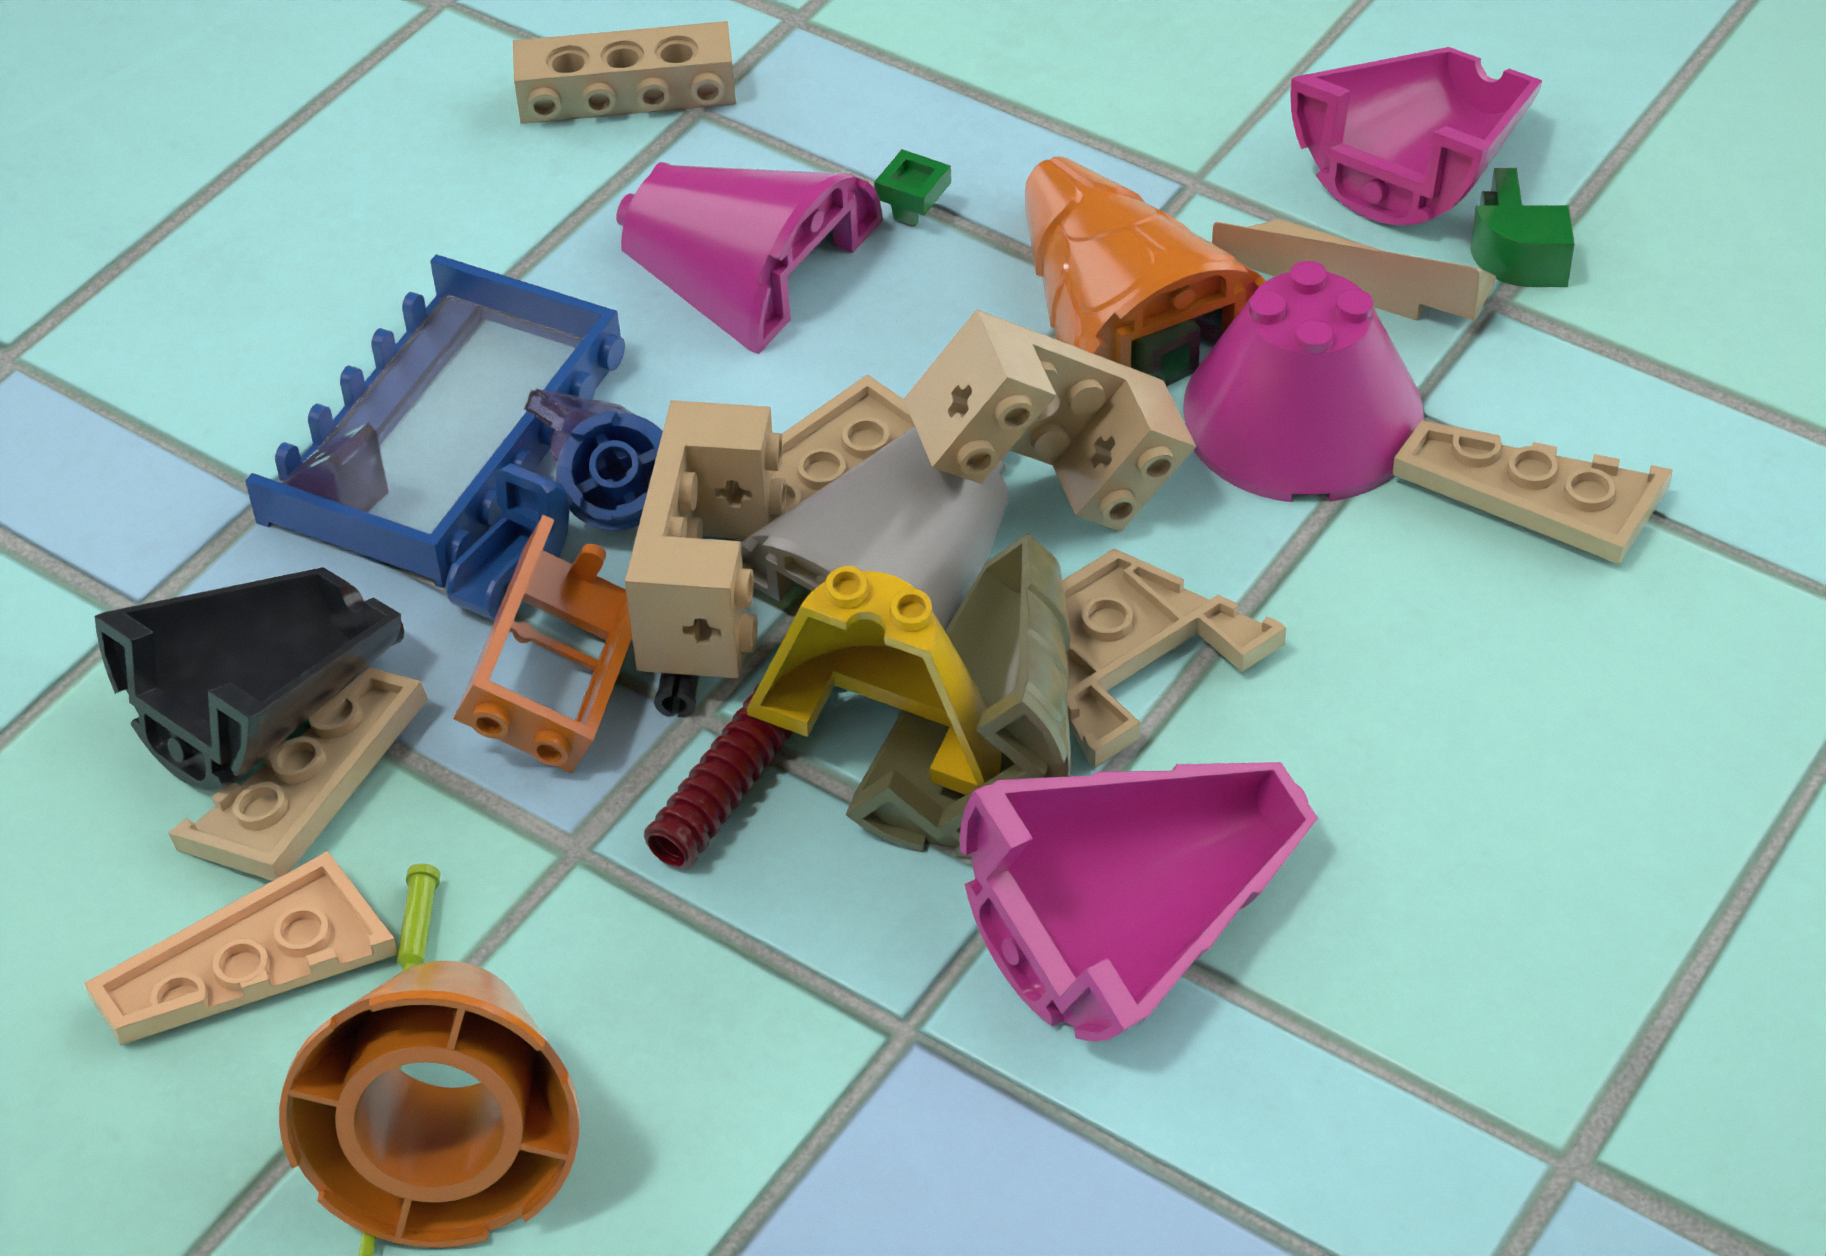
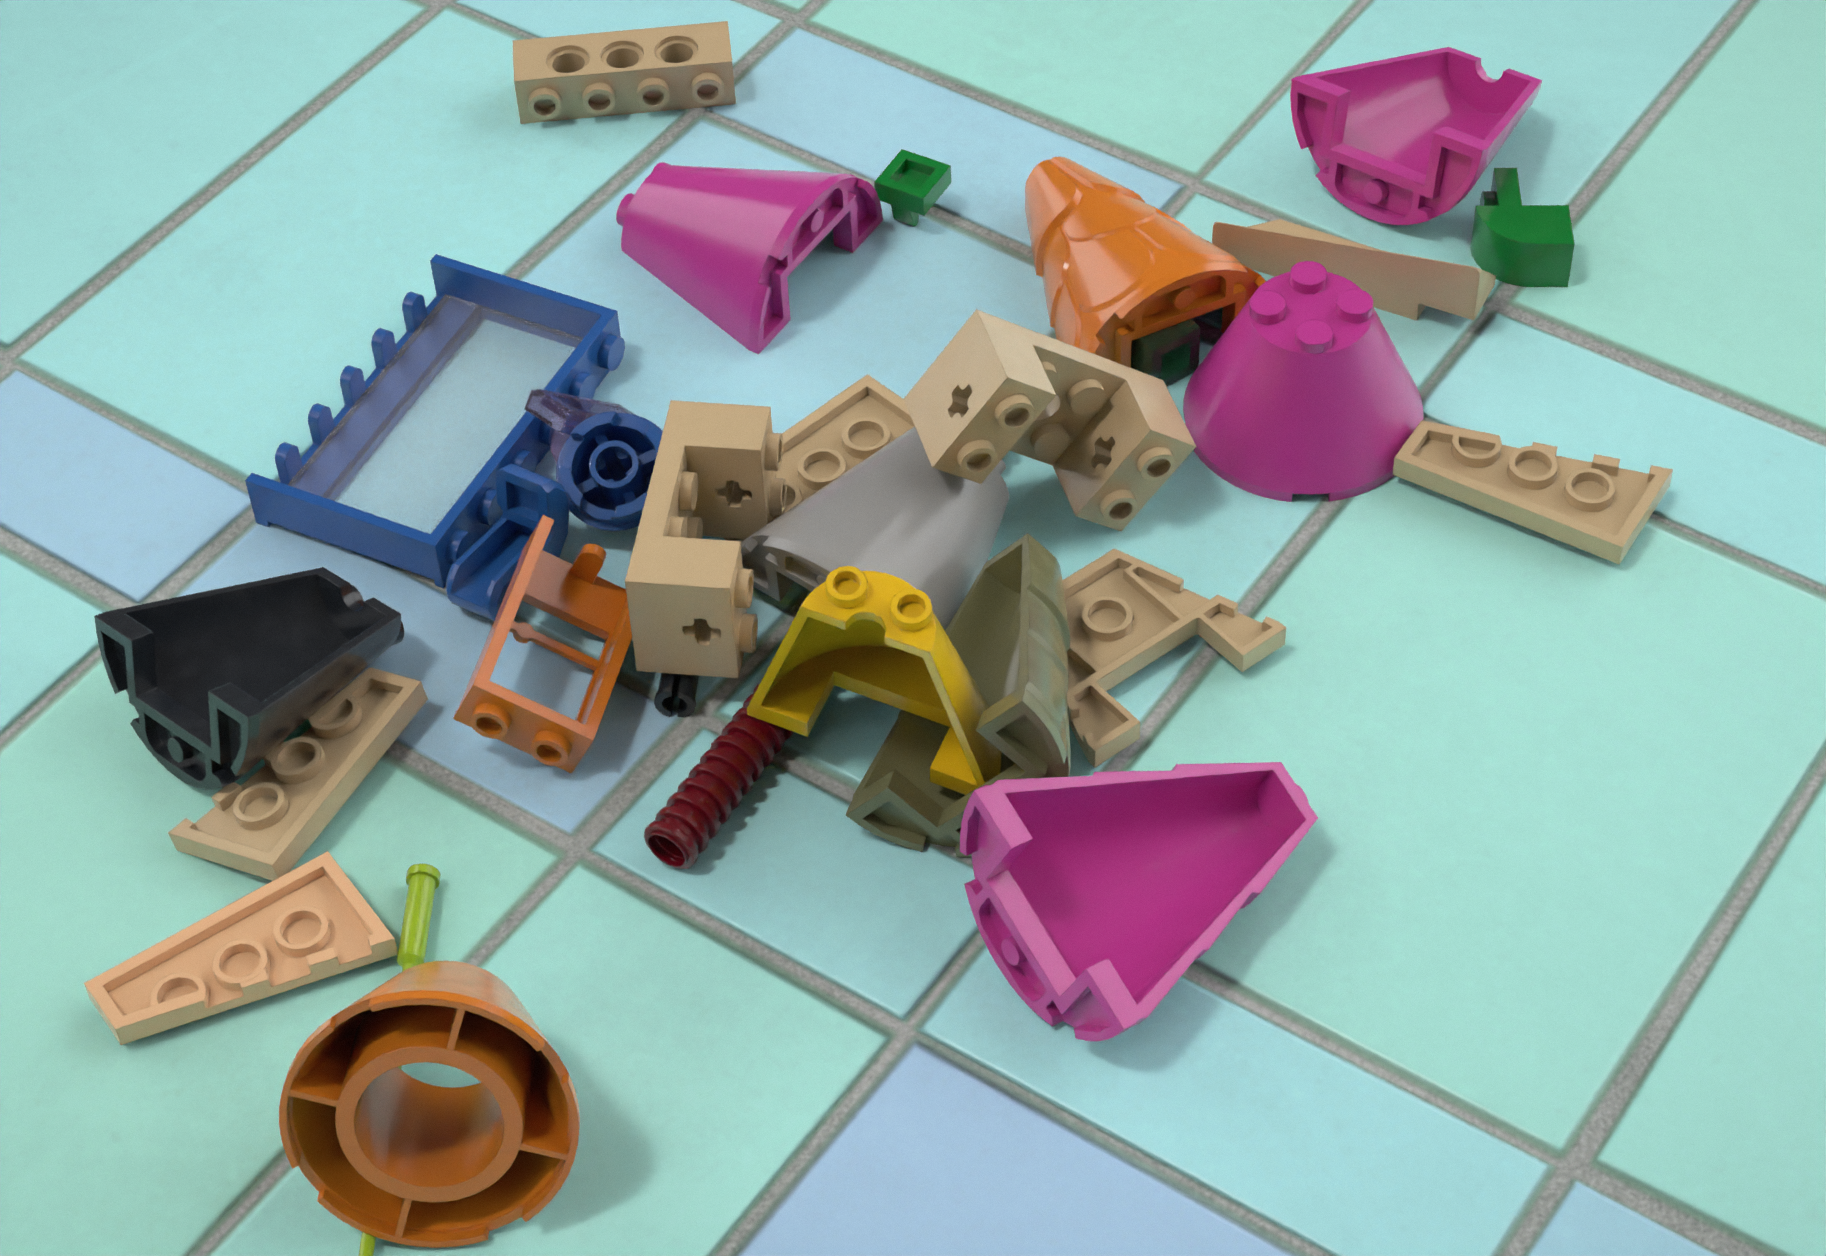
(345, 470): slope -> none

